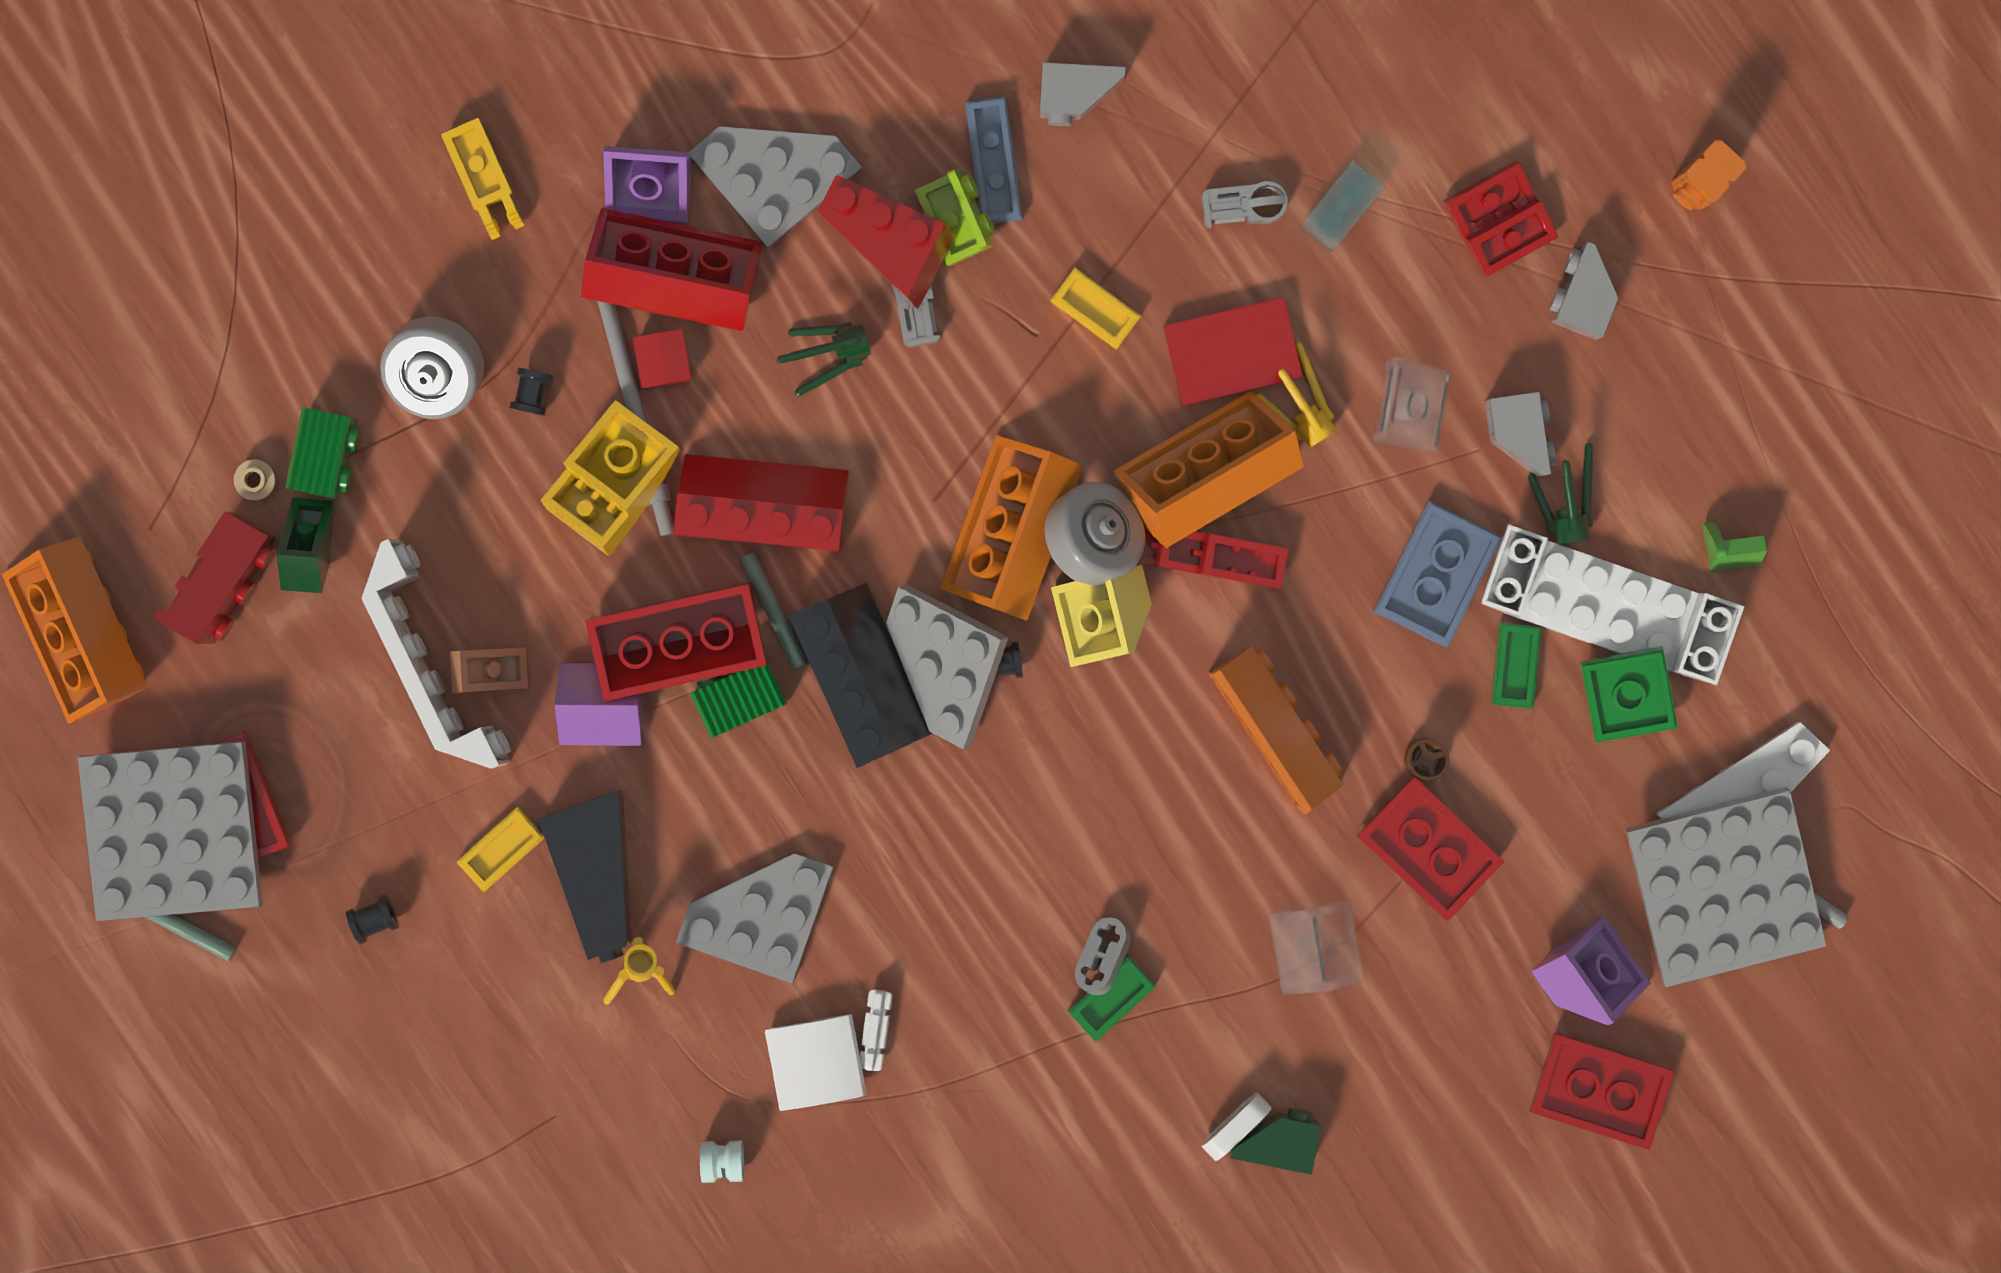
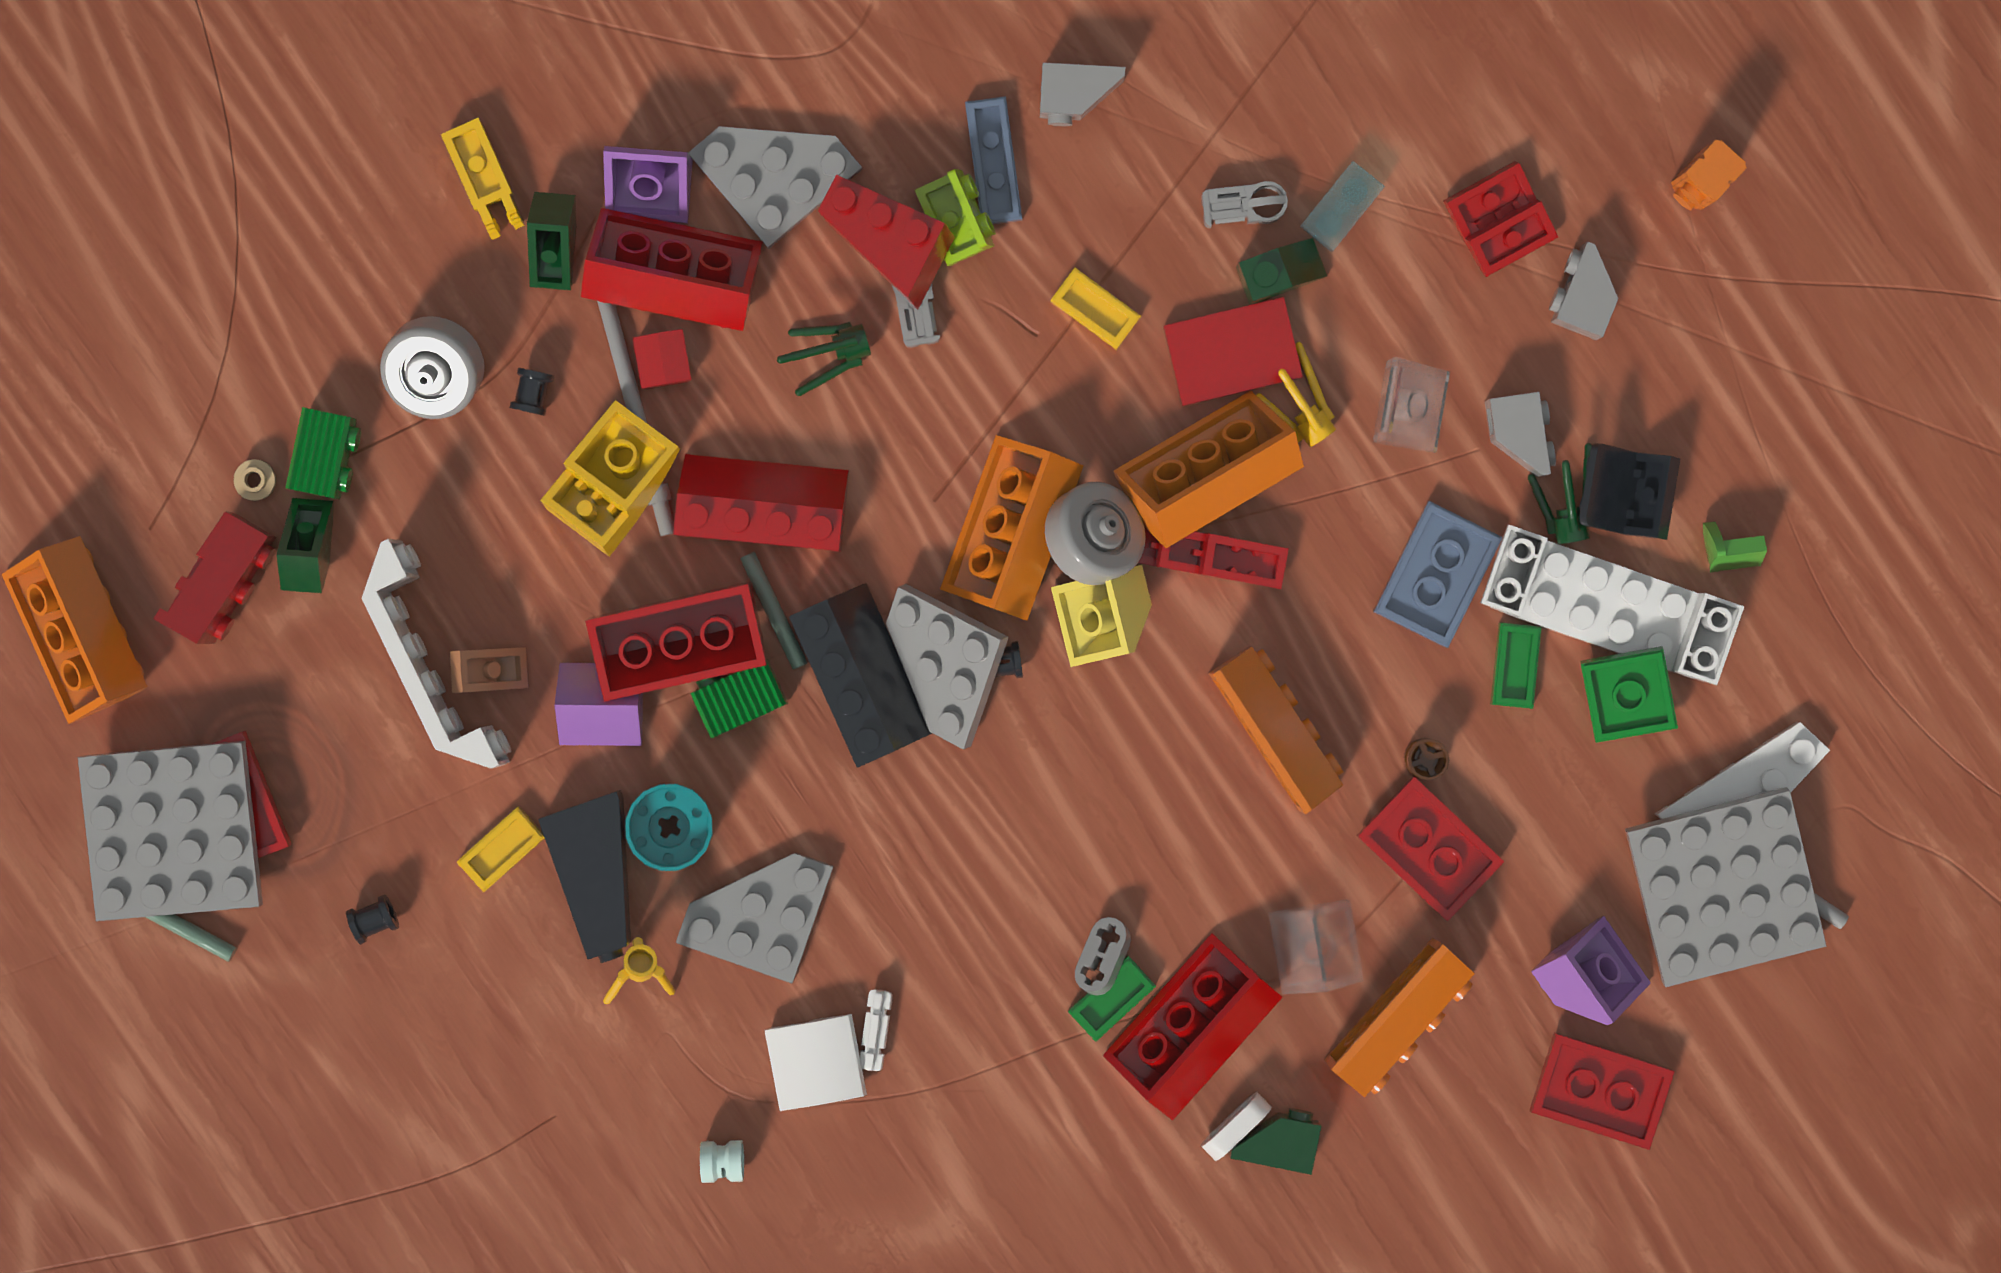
(551, 240): none -> dark green slope
(644, 831): none -> teal wheel
(1192, 1027): none -> red slope
(1280, 270): none -> dark green slope
(1399, 1017): none -> orange slope
(1629, 492): none -> black bracket

